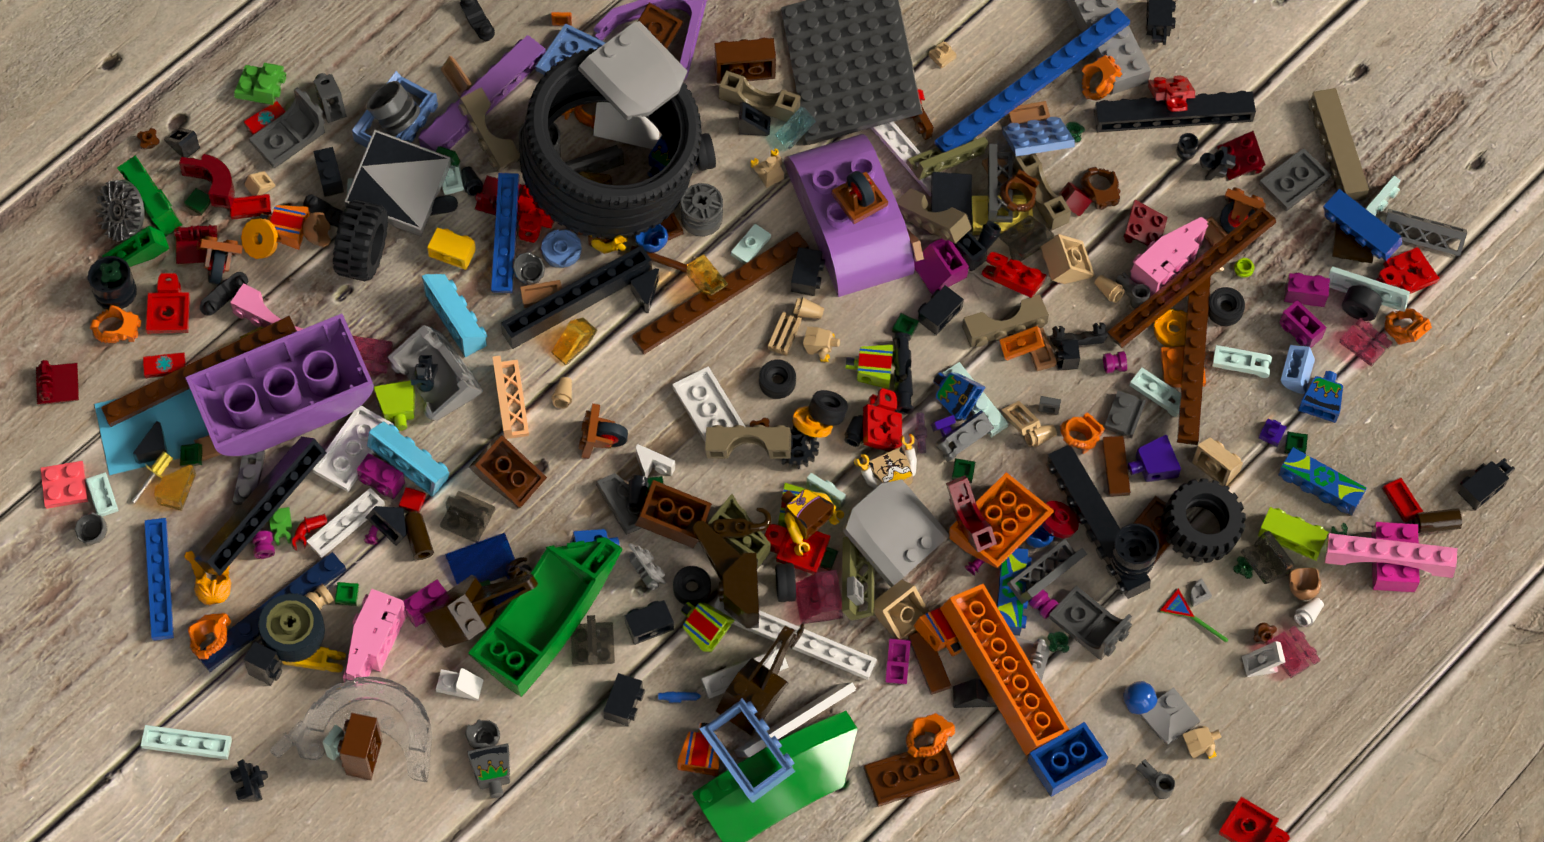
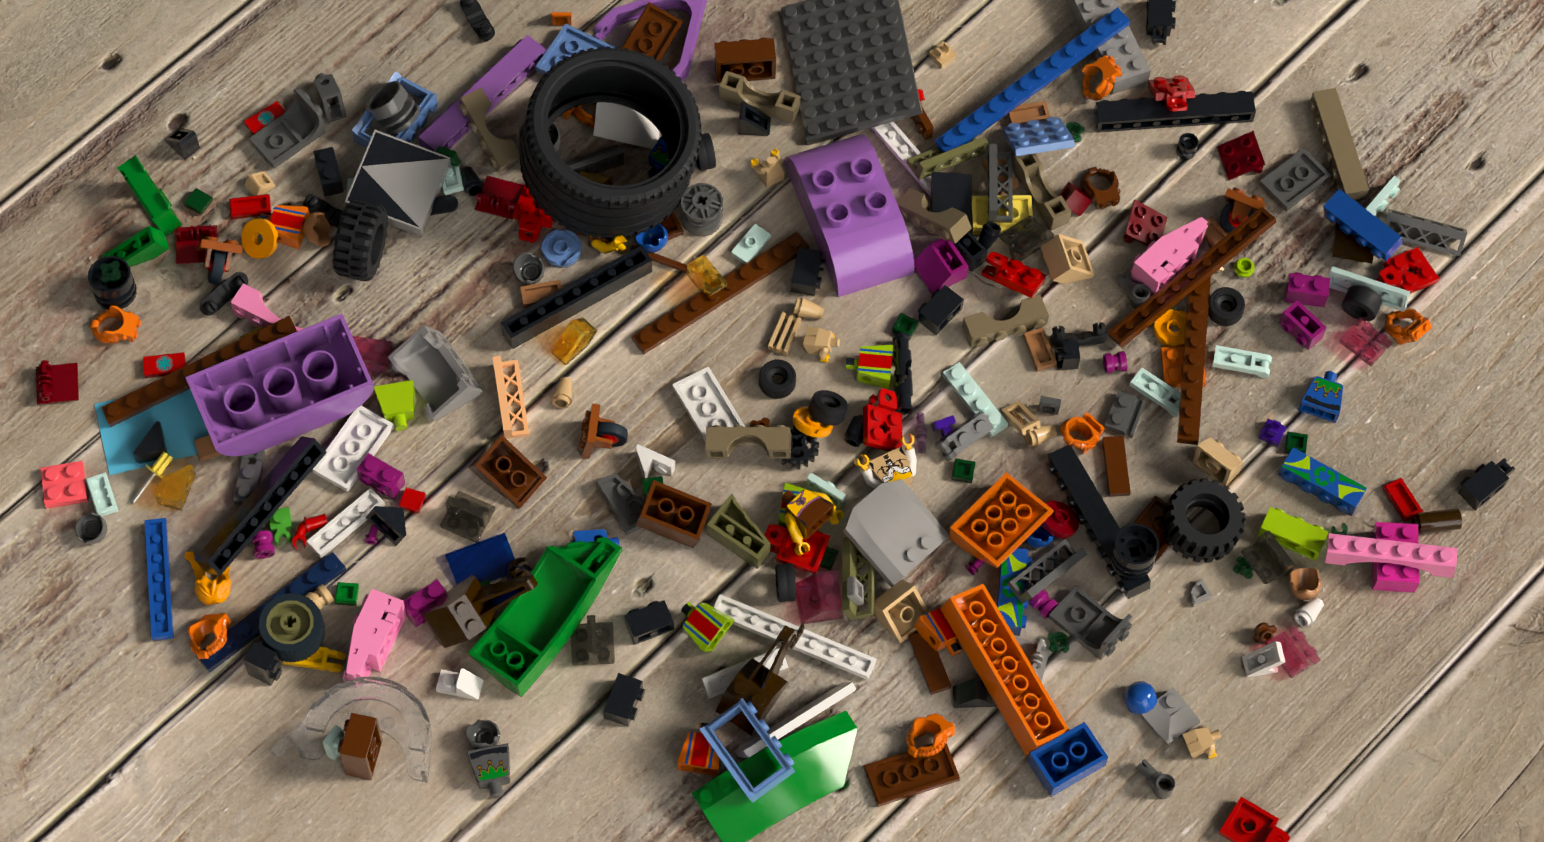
(120, 209): flat silver wheel -> none
(150, 143): reddish brown plate -> none
(168, 297): red plate -> none
(186, 742): light aqua plate -> none
(191, 454): dark green tile -> none
(216, 172): dark red arch -> none
(252, 781): black hips -> none
(260, 83): bright green plate -> none
(407, 457): medium azure slope -> none
(418, 536): dark brown brick -> none
(424, 373): black hips -> none
(451, 248): yellow brick -> none
(454, 314): medium azure slope -> none
(456, 76): medium nougat tile -> none
(505, 232): blue plate -> none
(634, 72): light grey wedge -> none
(637, 489): black cone -> none
(643, 563): light grey hinge -> none
(645, 288): black slope -> none
(677, 697): blue piece -> none
(687, 575): black tyre -> none
(736, 571): dark brown slope -> none
(795, 127): clear light blue plate -> none
(859, 196): dark orange plate -> none
(898, 661): magenta slope -> none
(916, 247): medium nougat tile -> none
(958, 393): blue torso -> none
(974, 526): dark red arch -> none
(1022, 343): orange plate -> none
(1026, 185): reddish brown piece -> none
(1112, 290): tan cone -> none
(1156, 461): dark purple torso -> none
(1178, 606): piece -> none
(1217, 163): black hips -> none
(1298, 368): light blue brick -> none

